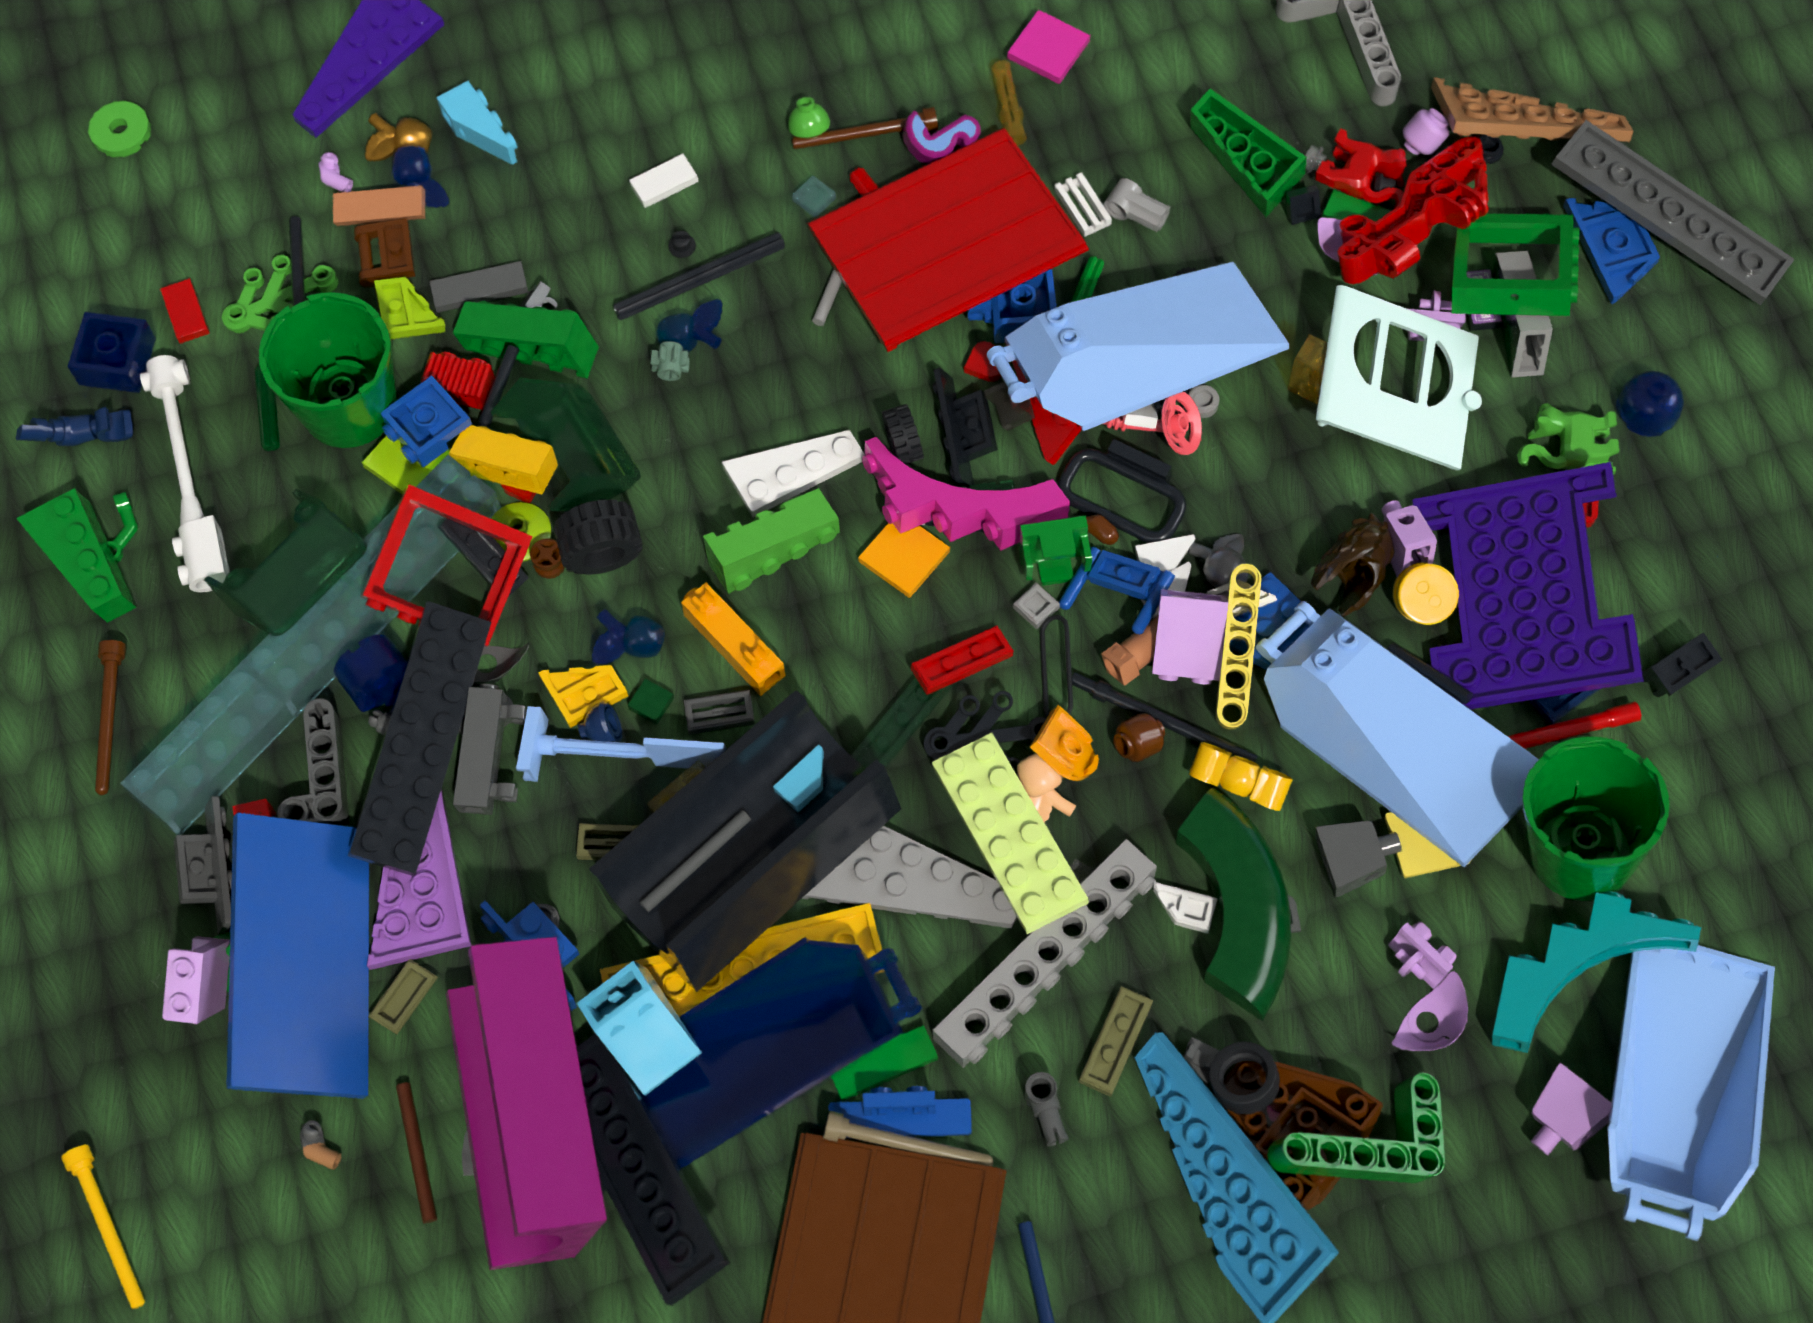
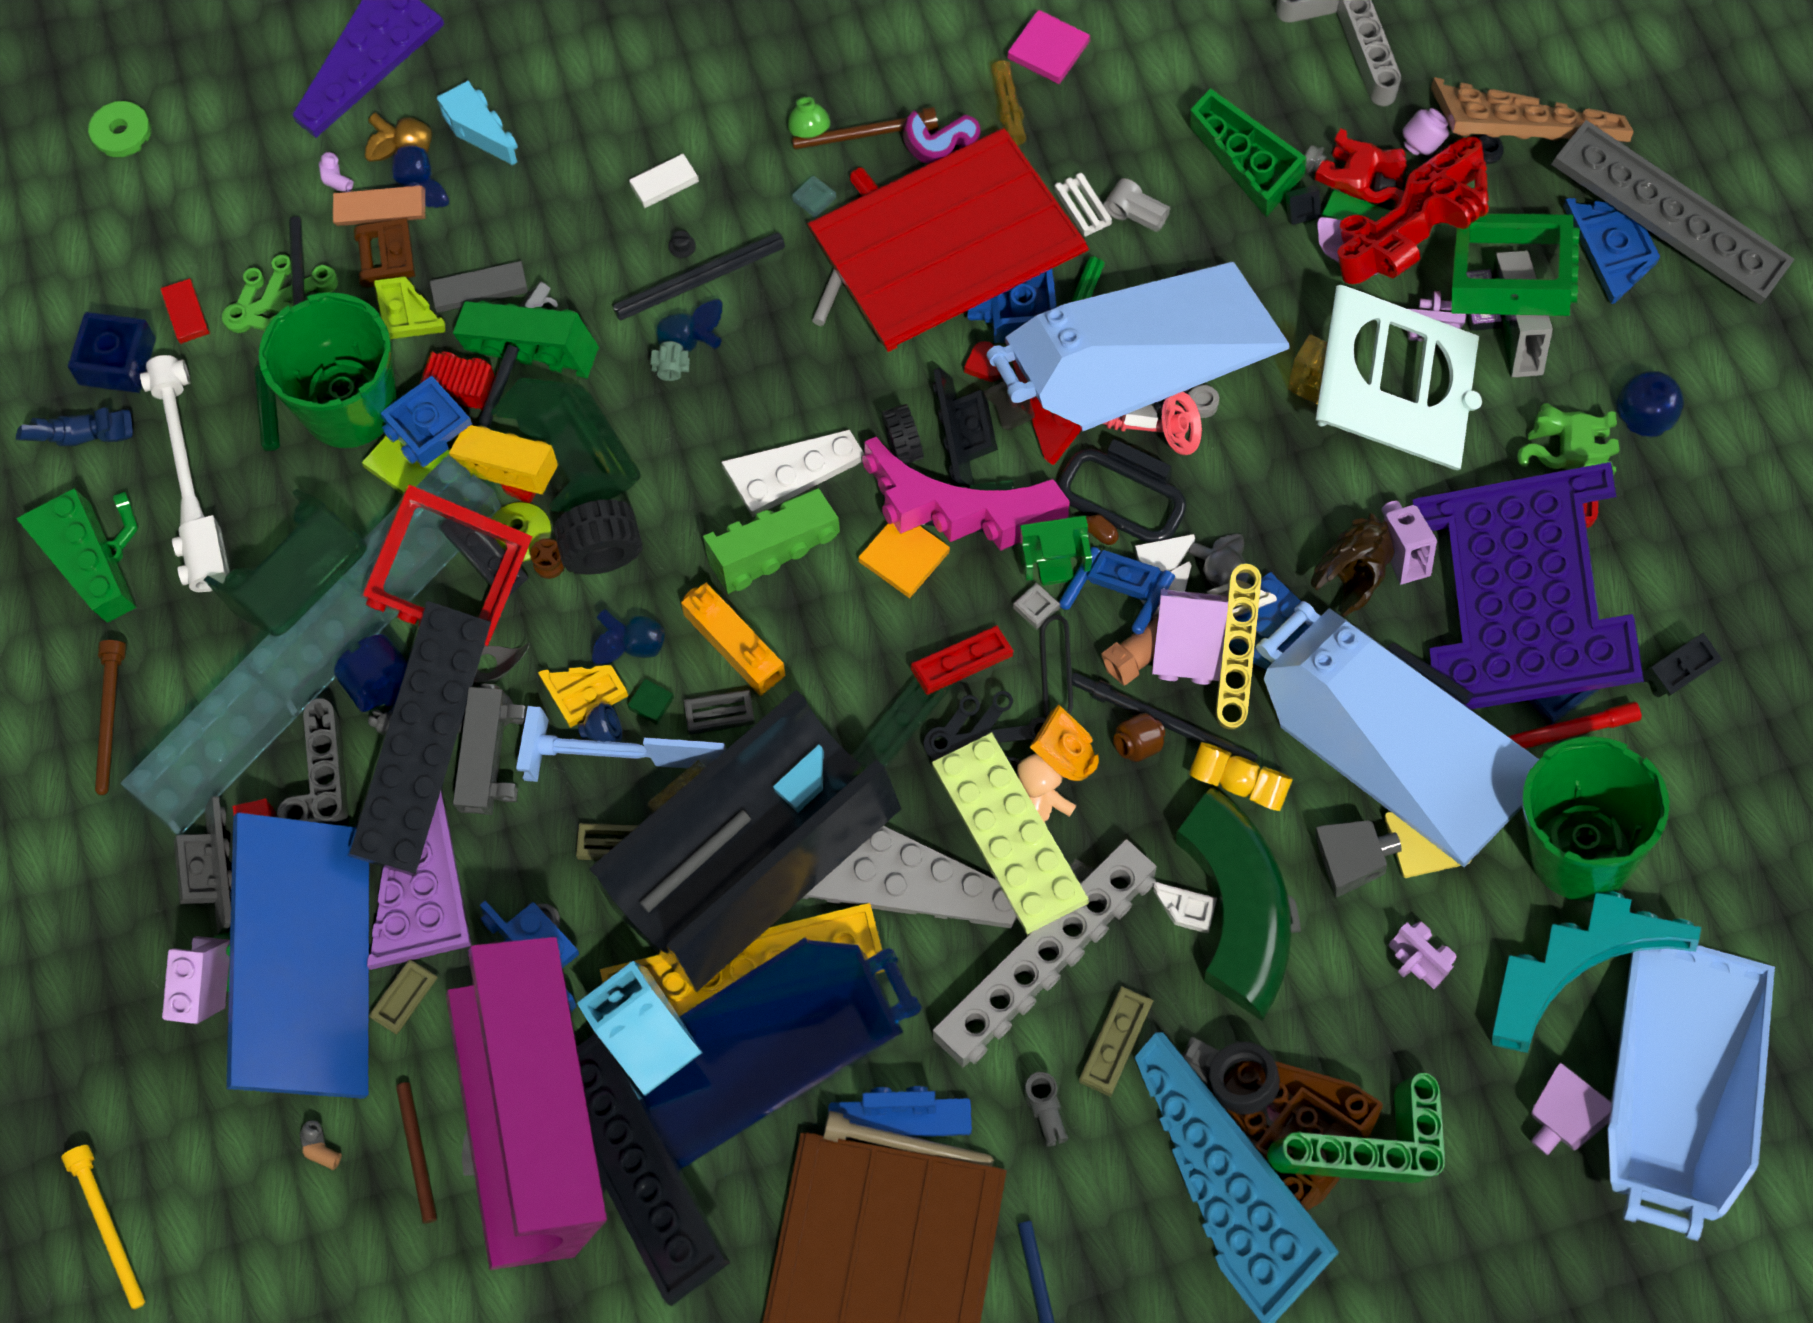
(891, 1061): green tile -> none
(1425, 593): yellow head -> none
(1450, 1007): lavender piece -> none

